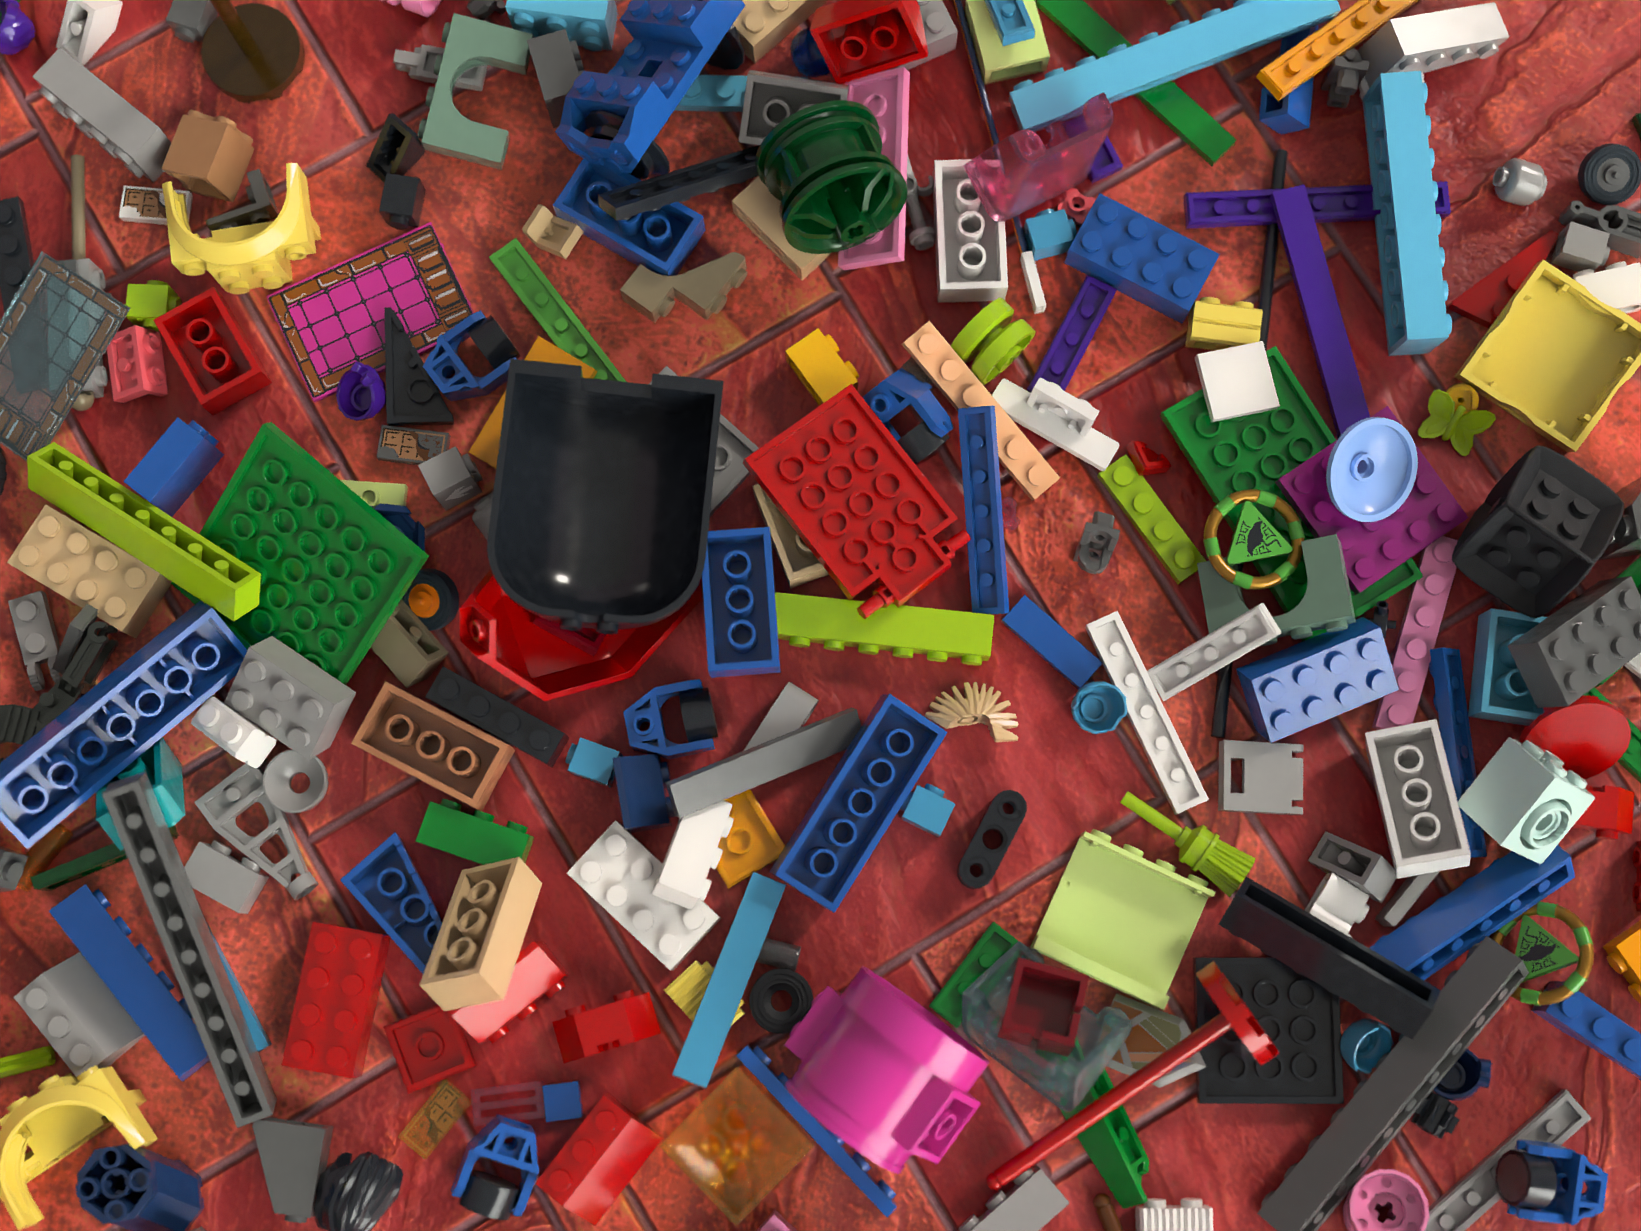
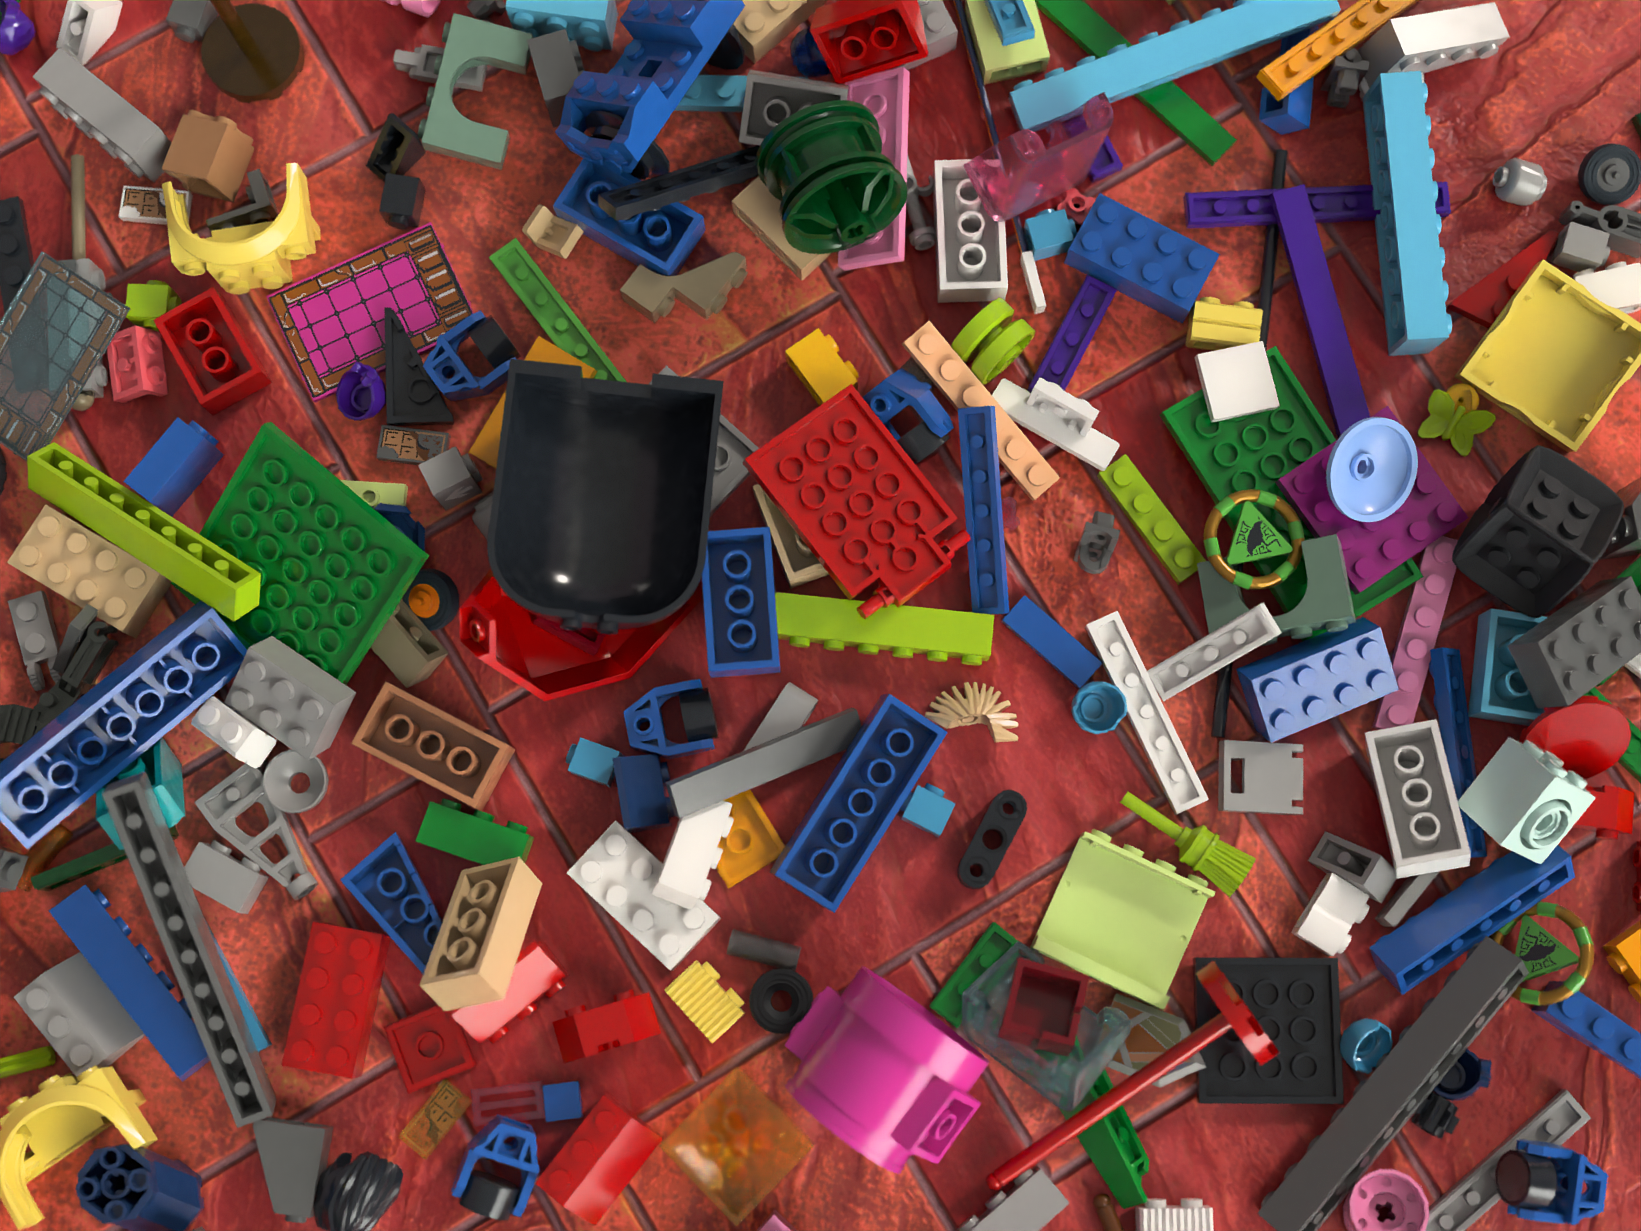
(497, 717): black brick -> none
(729, 980): dark azure tile -> none
(854, 1166): blue plate -> none
(1146, 460): red tile -> none
(1330, 958): black brick -> none
(1381, 617): black piece -> none

